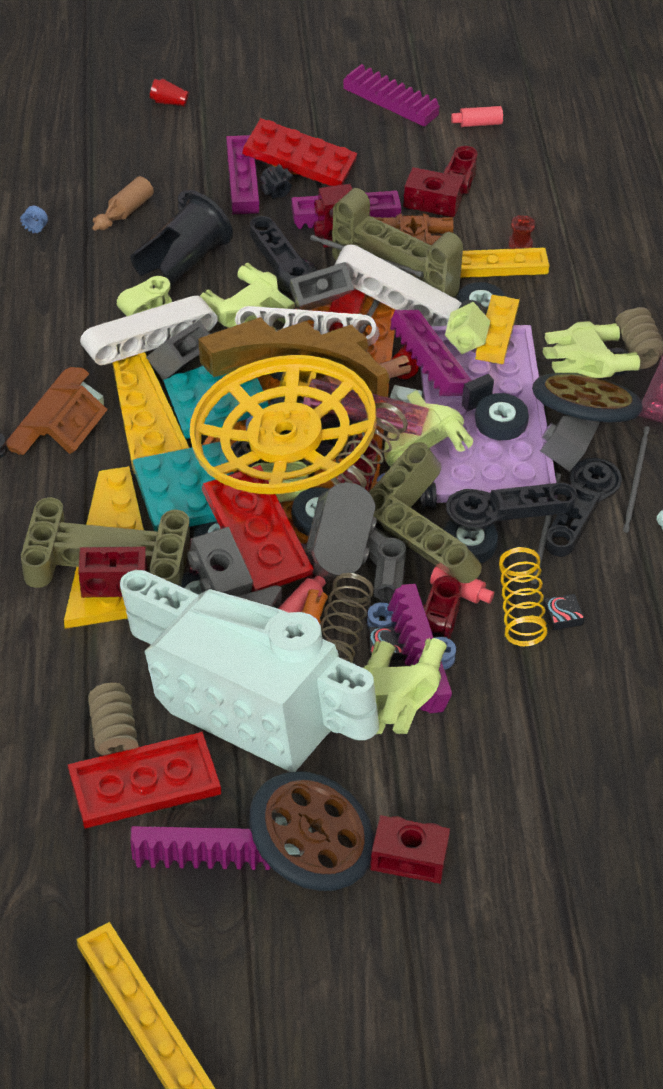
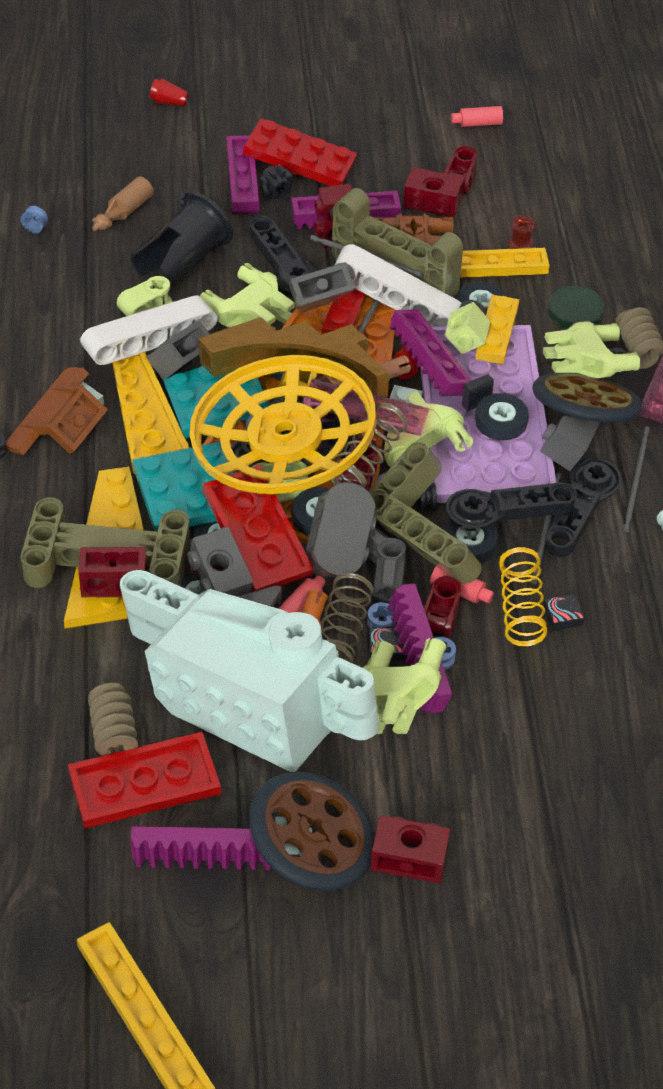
(321, 319): white beam -> none
(391, 96): magenta gear -> none
(575, 305): none -> clear green tile

